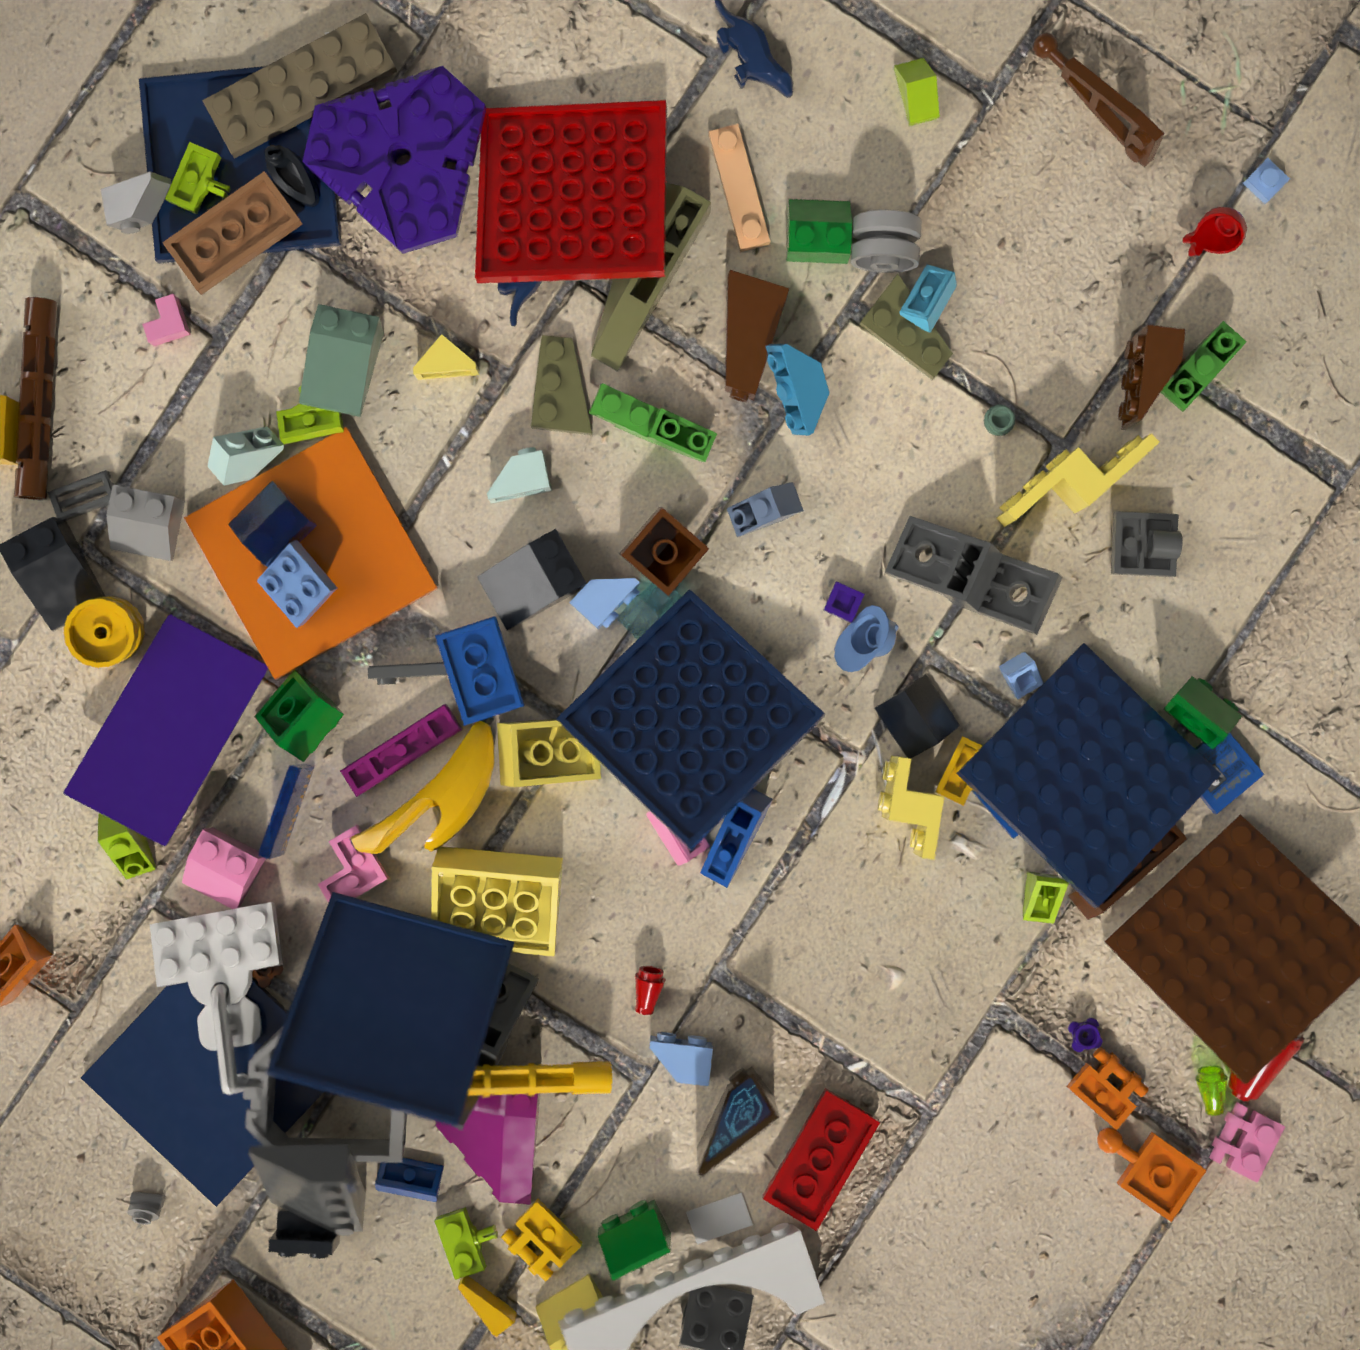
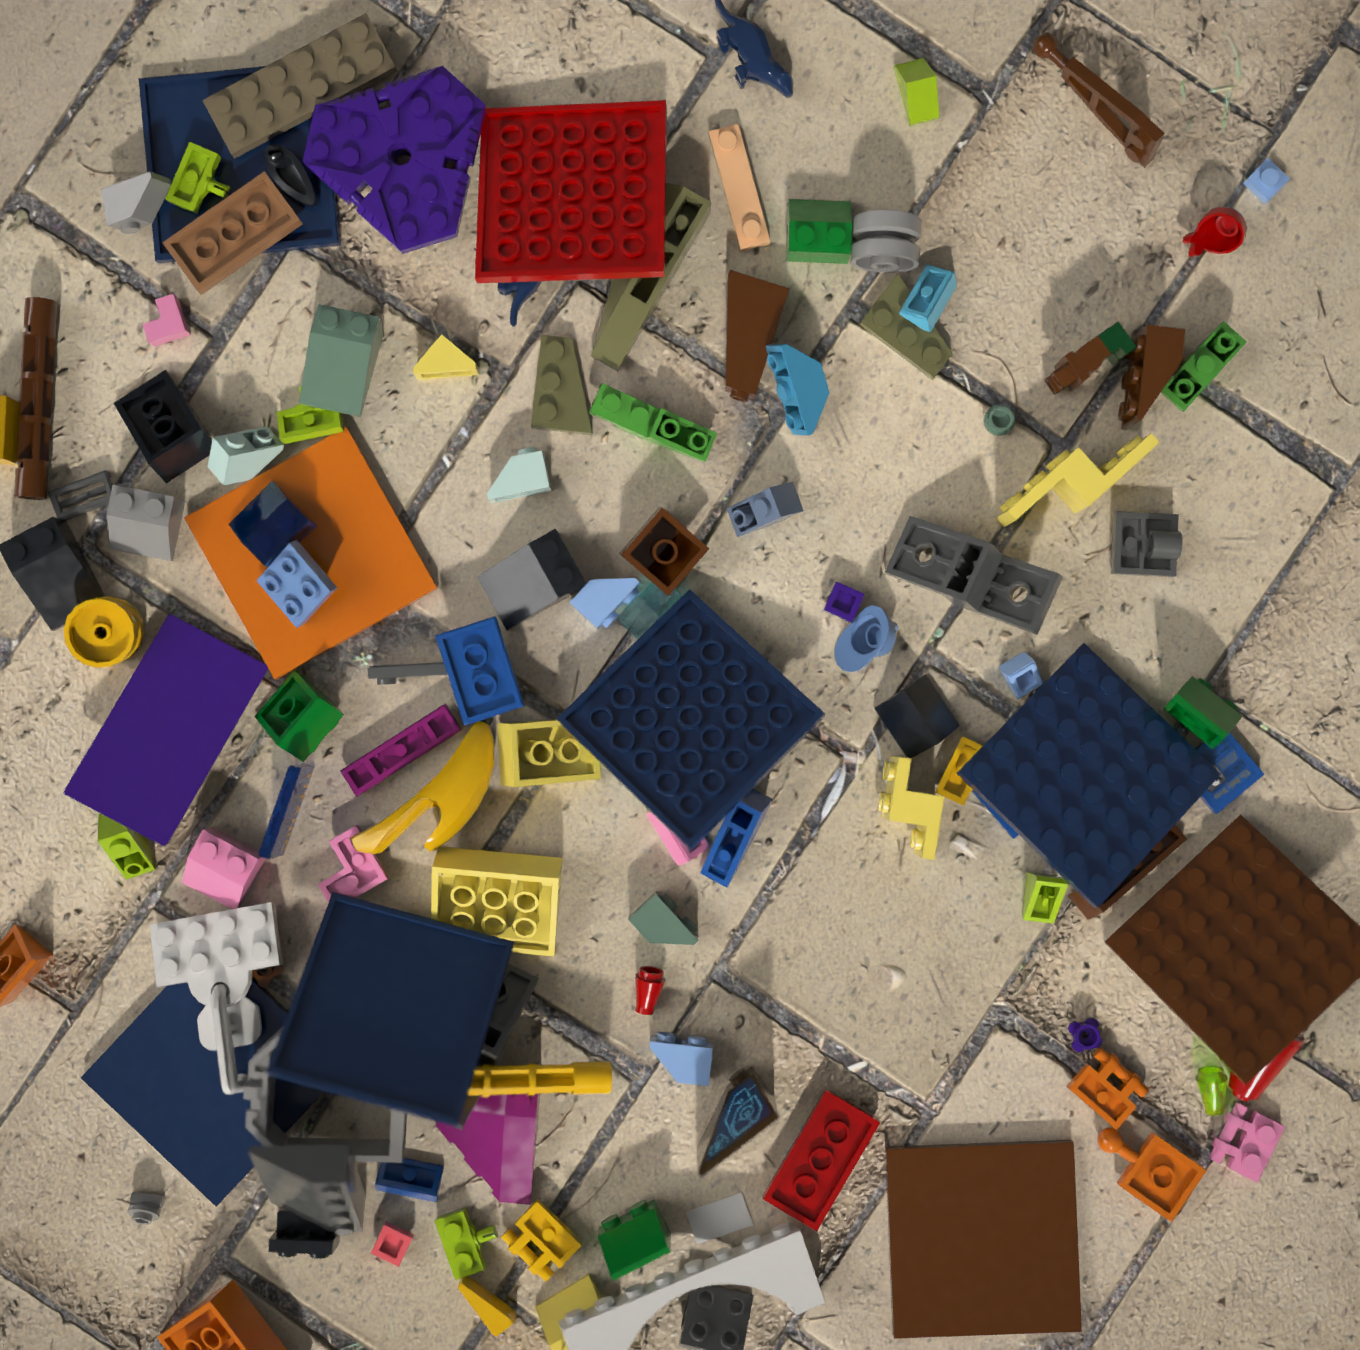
(164, 426): none -> black slope
(392, 1244): none -> coral plate
(661, 924): none -> sand green slope
(983, 1239): none -> reddish brown tile
(1078, 366): none -> reddish brown hips

